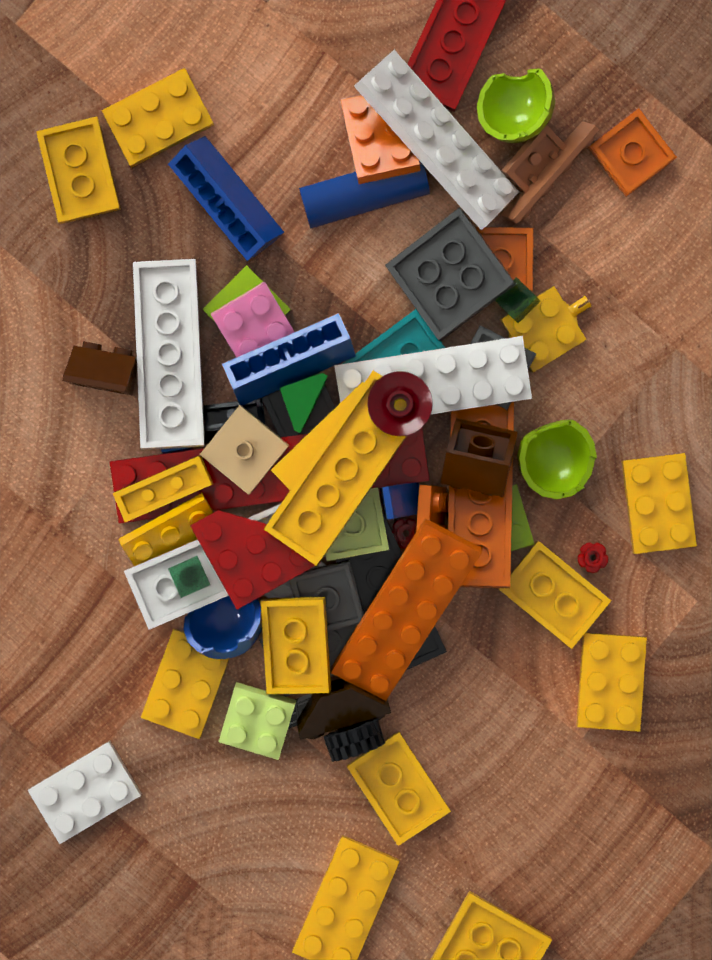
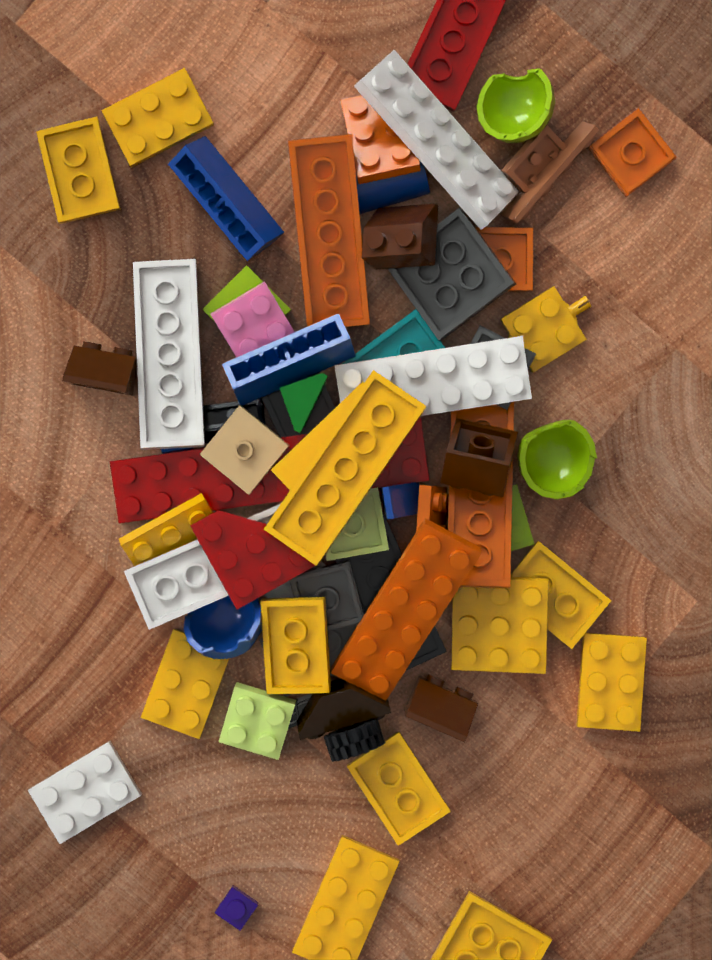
(162, 488): yellow plate -> none
(189, 576): clear green plate -> none
(236, 907): none -> dark purple plate
(329, 229): none -> orange plate
(392, 388): dark red dish -> none
(398, 529): red plate -> none
(401, 237): none -> reddish brown slope
(441, 707): none -> reddish brown slope
(501, 627): none -> yellow plate
(518, 301): clear green plate -> none
(587, 550): red plate -> none
(659, 503): yellow plate -> none

